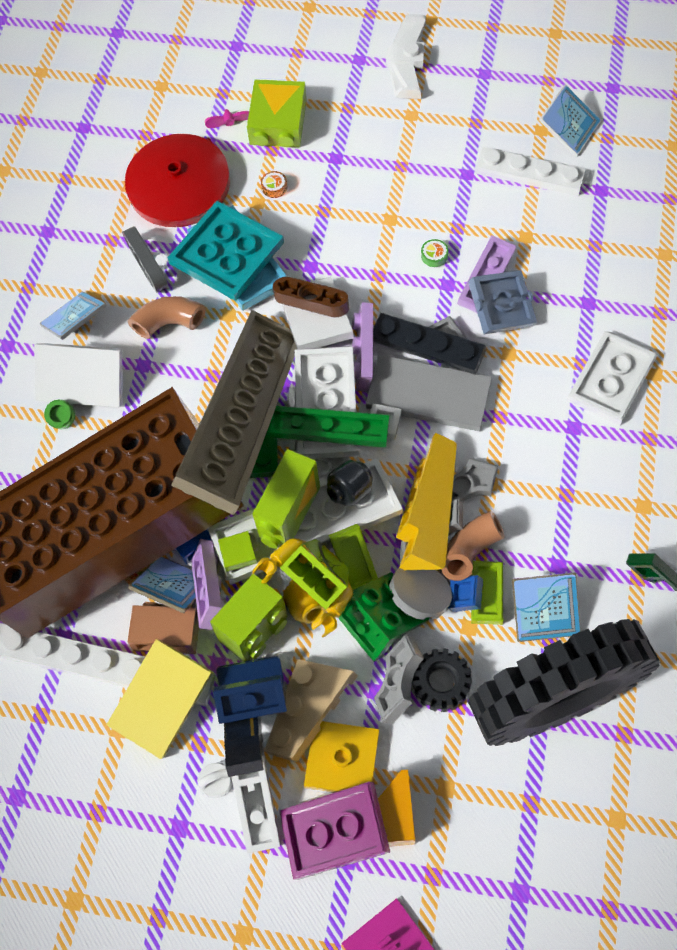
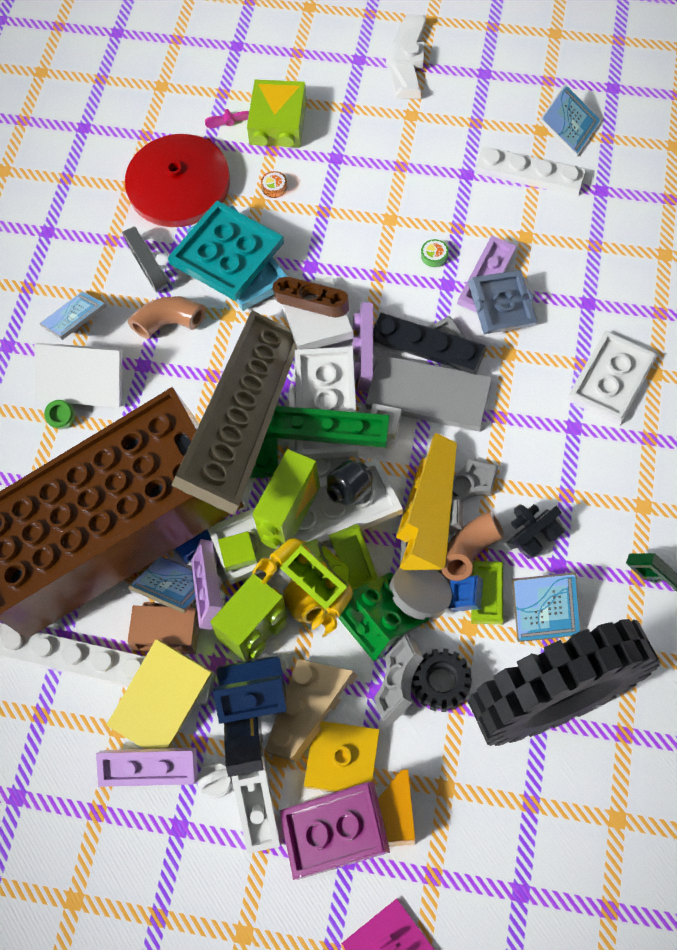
(147, 767): none -> lavender plate
(545, 522): none -> black hips

